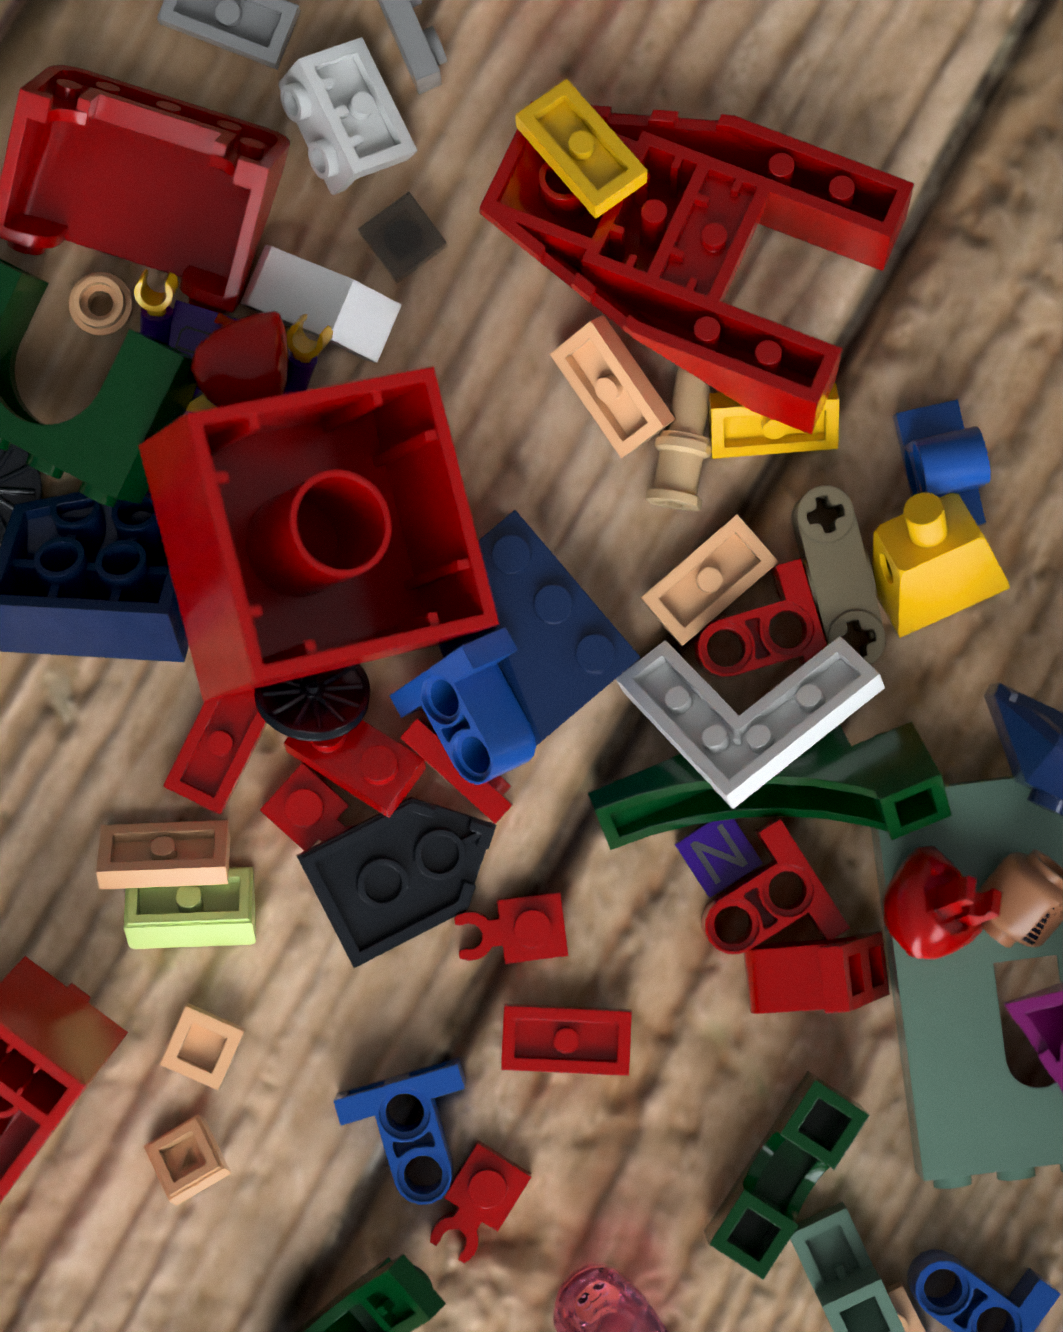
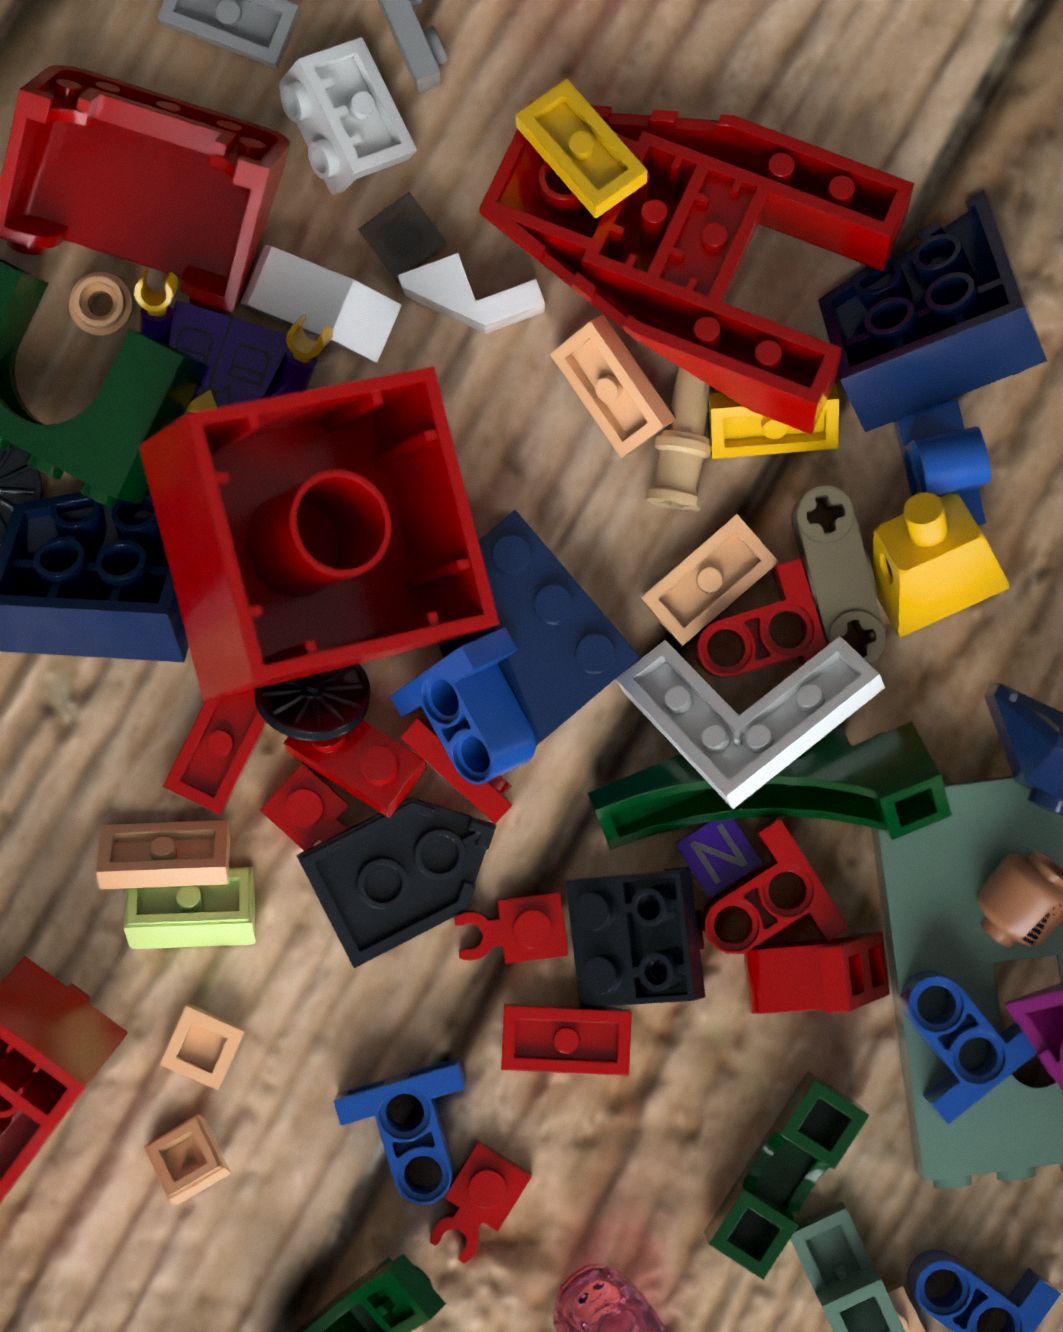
(243, 359): red piece -> none
(447, 290): none -> white slope
(636, 938): none -> black plate
(932, 321): none -> dark blue wedge
(934, 907): red piece -> none
(947, 1035): none -> blue tile

